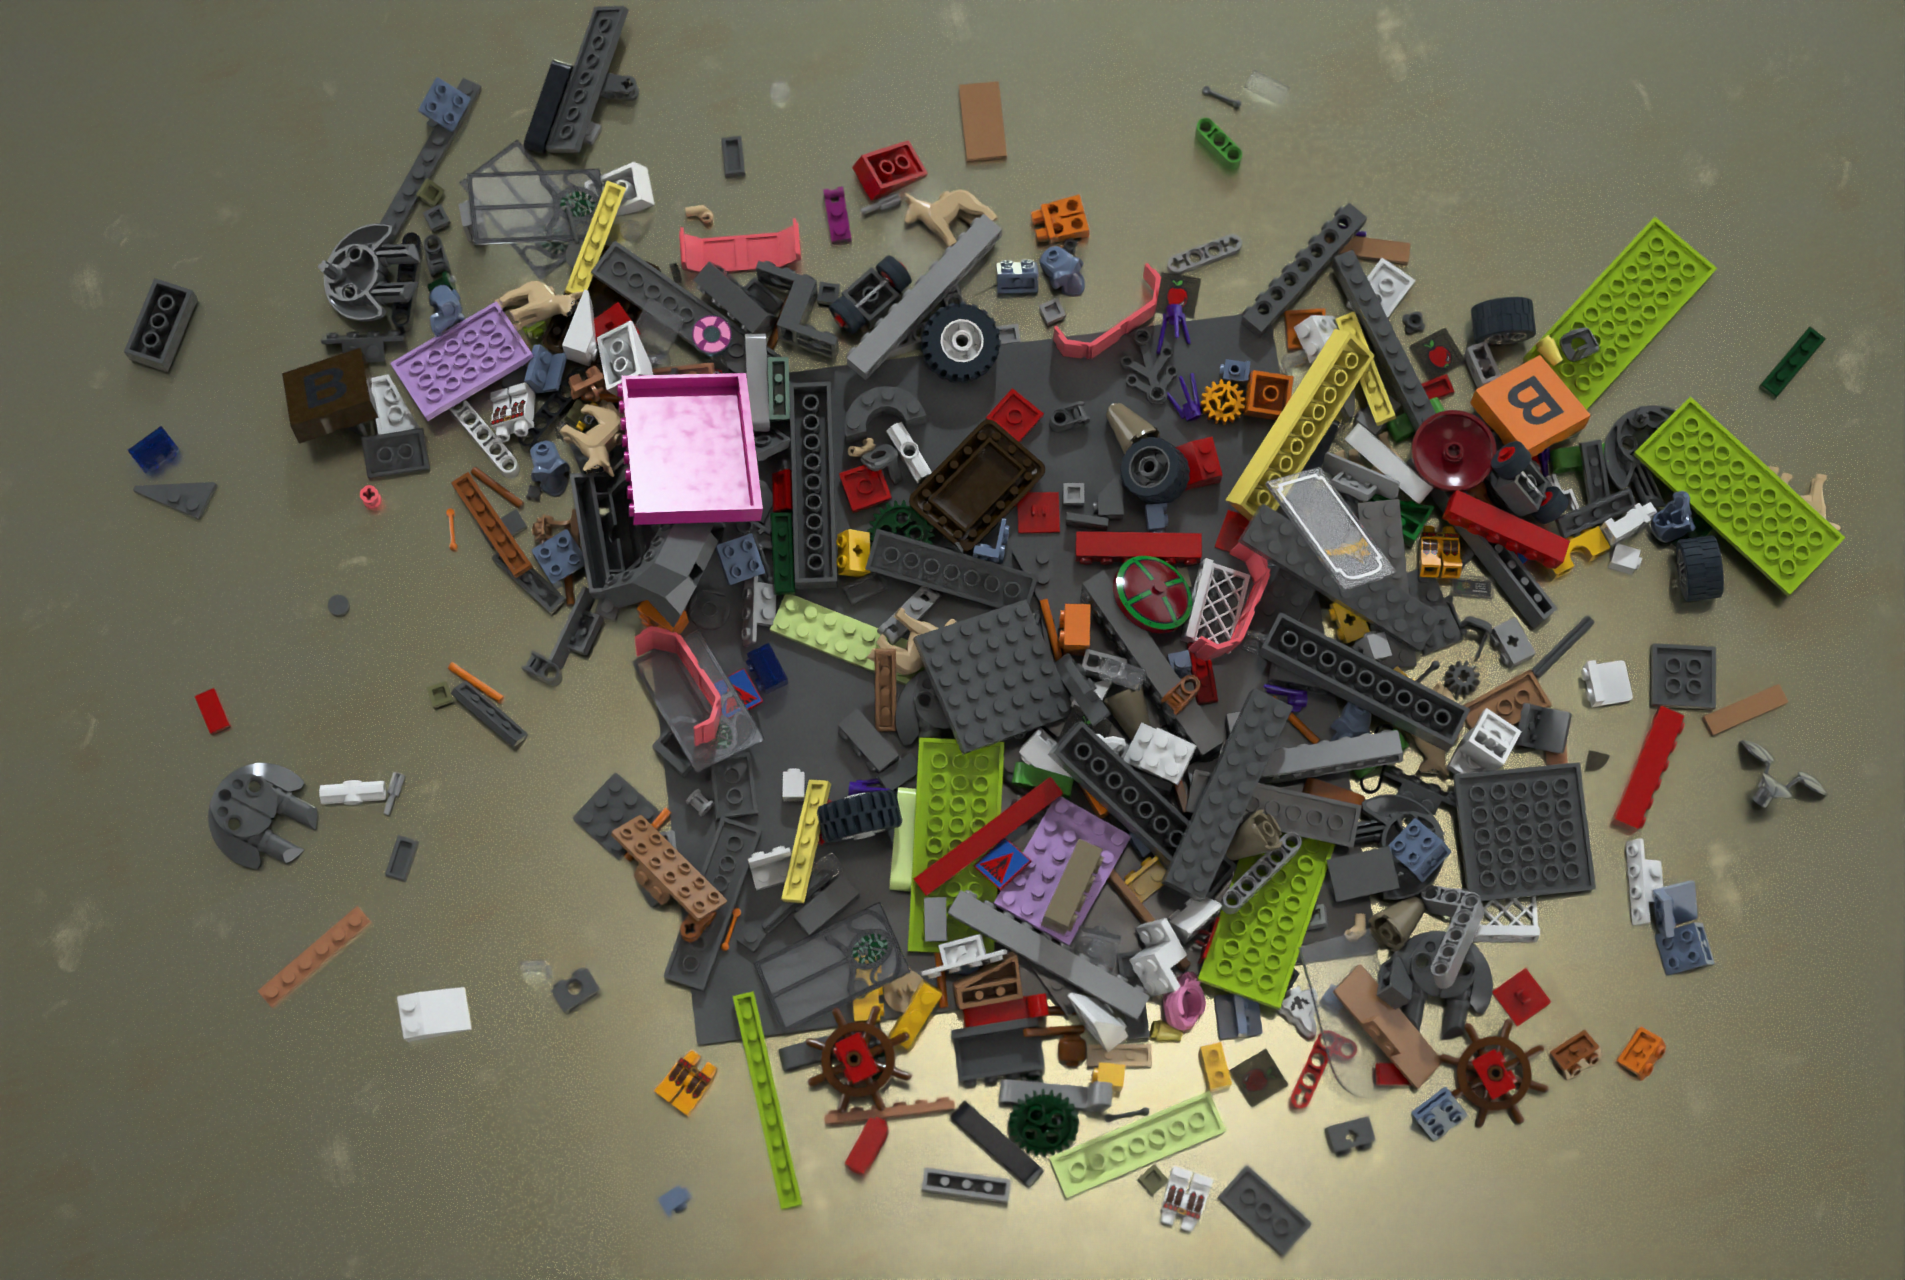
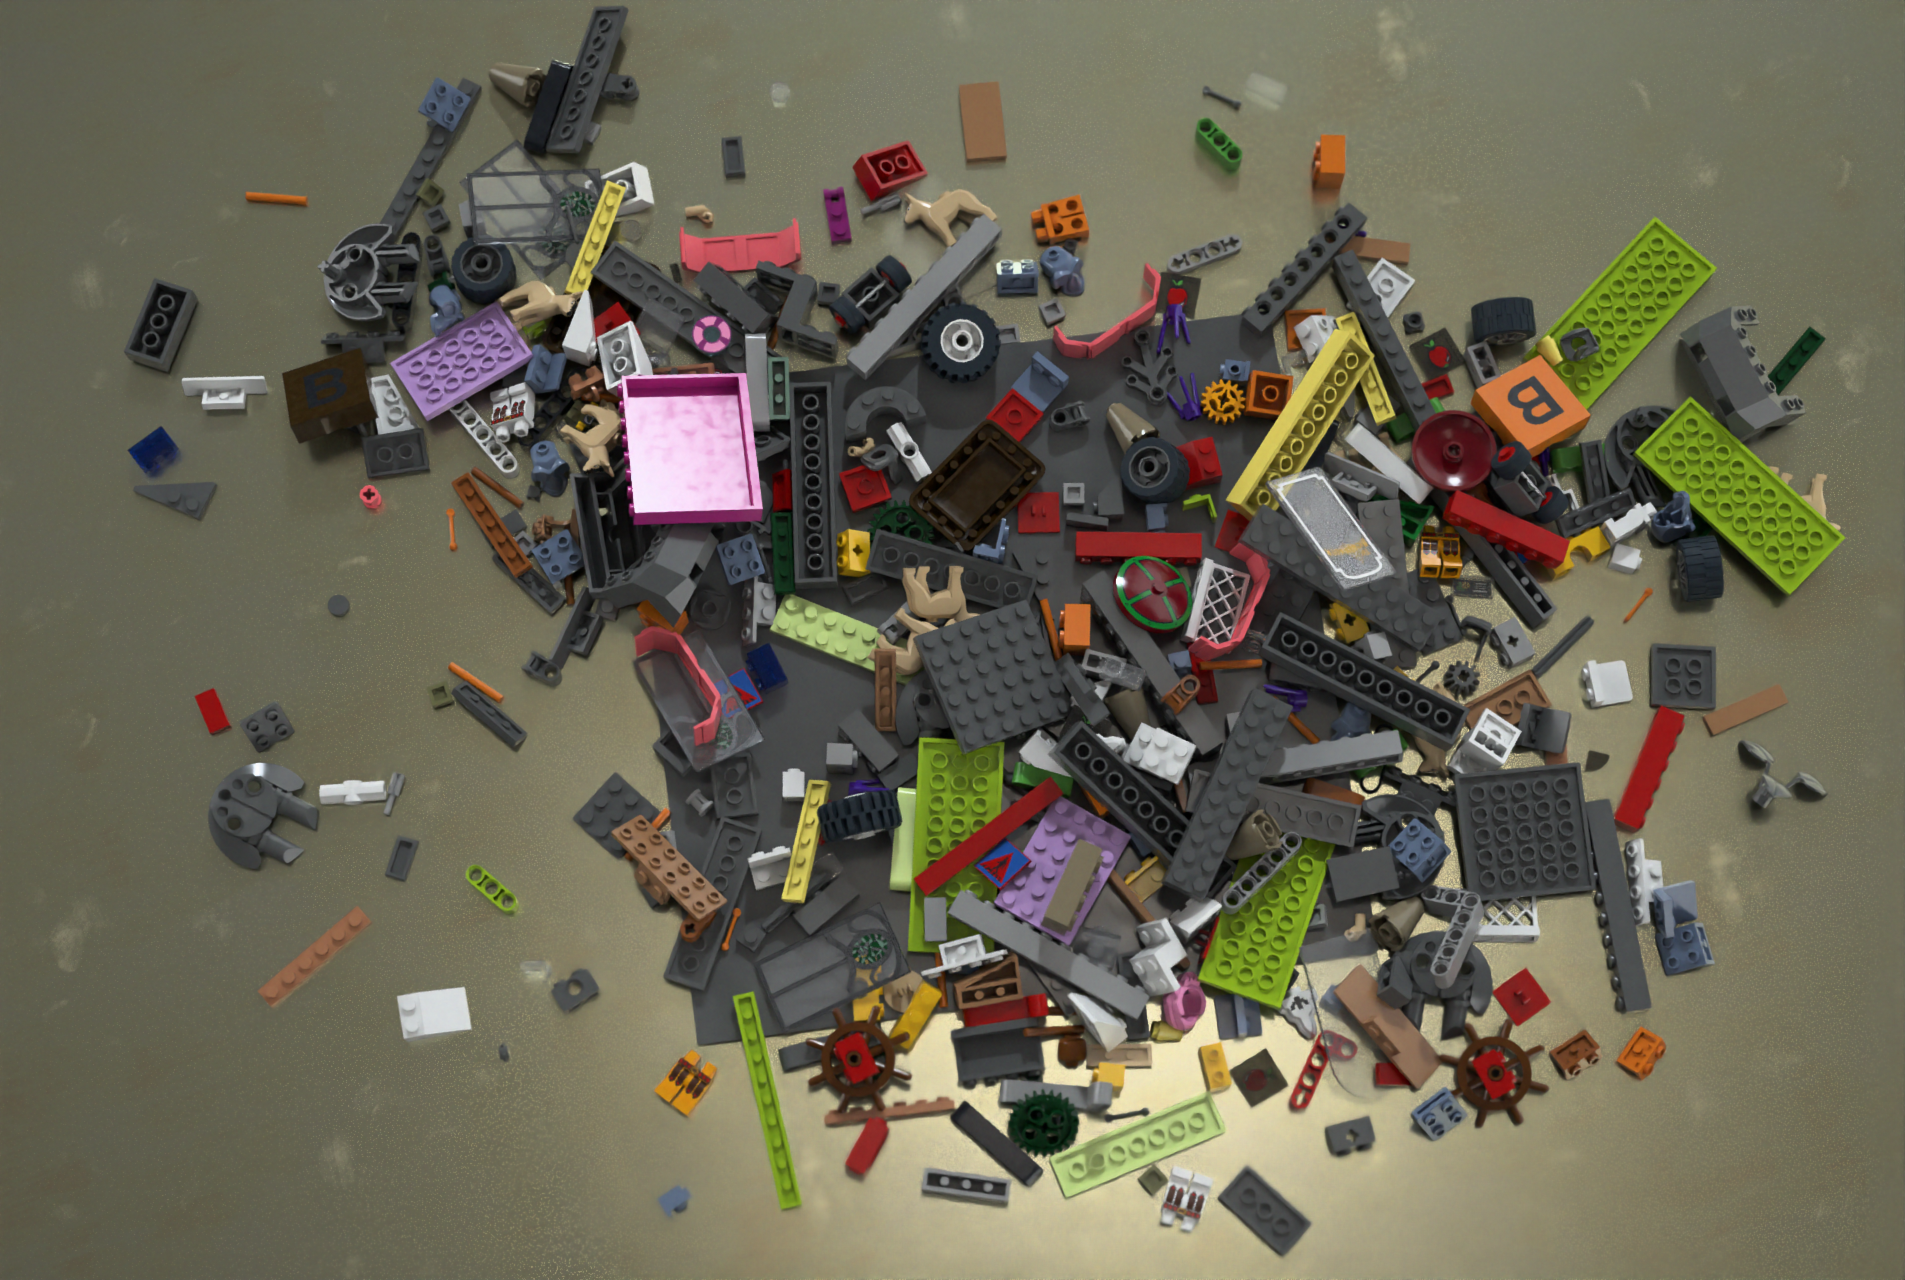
(224, 391): none -> white bracket
(266, 726): none -> dark grey bracket
(276, 198): none -> orange bar
(483, 271): none -> wheel
(497, 898): none -> lime beam
(504, 1052): none -> dark grey piece
(519, 81): none -> dark tan cone
(525, 542): none -> light grey plate
(841, 758): none -> light grey brick
(942, 604): none -> tan animal
(1041, 382): none -> sand blue bracket
(1198, 500): none -> lime bracket
(1232, 664): none -> orange bar
(1329, 161): none -> orange brick
(1616, 910): none -> dark grey brick
(1648, 591): none -> orange hinge
(1735, 375): none -> dark grey wedge

